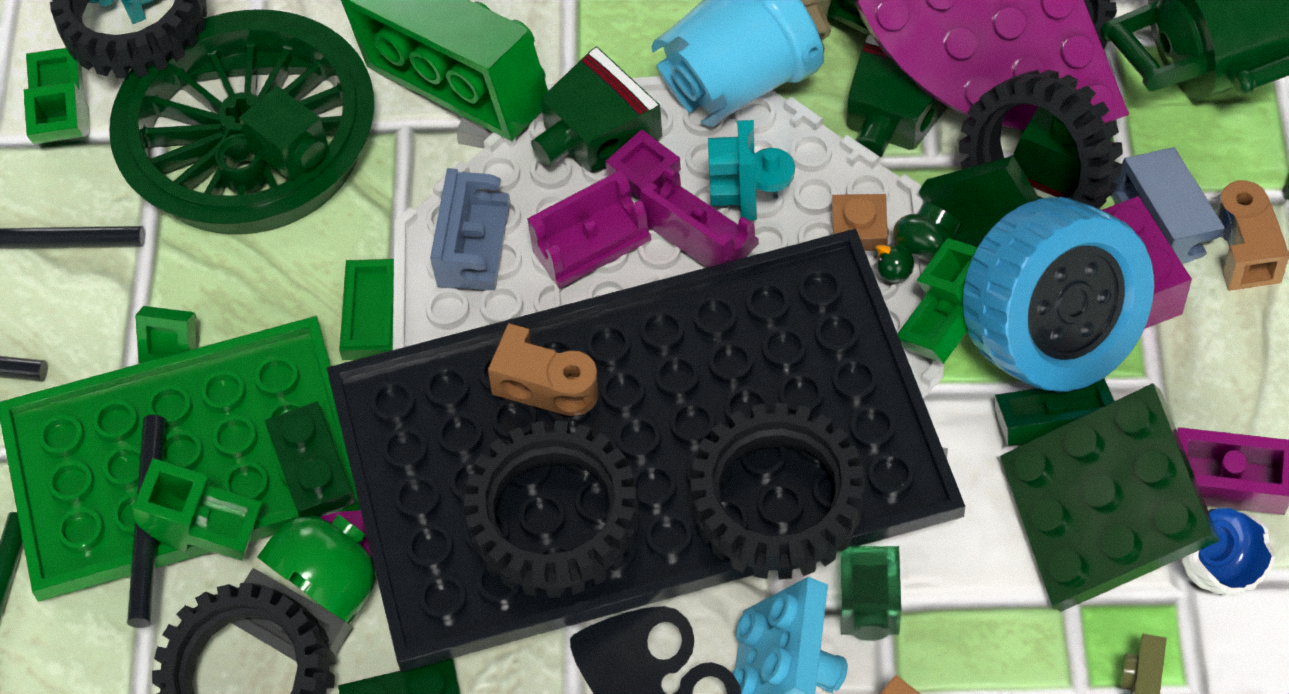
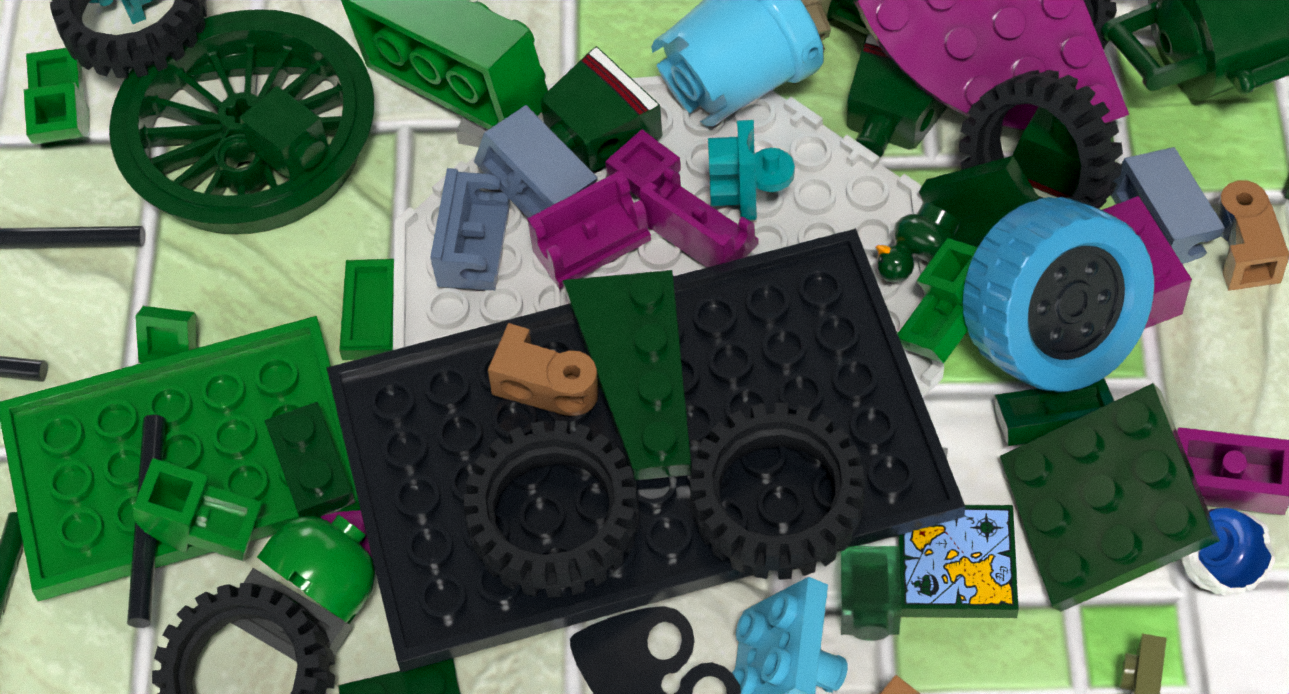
(531, 162): none -> sand blue hinge
(635, 345): none -> dark green wing
(864, 213): medium nougat plate -> none
(961, 566): none -> tile

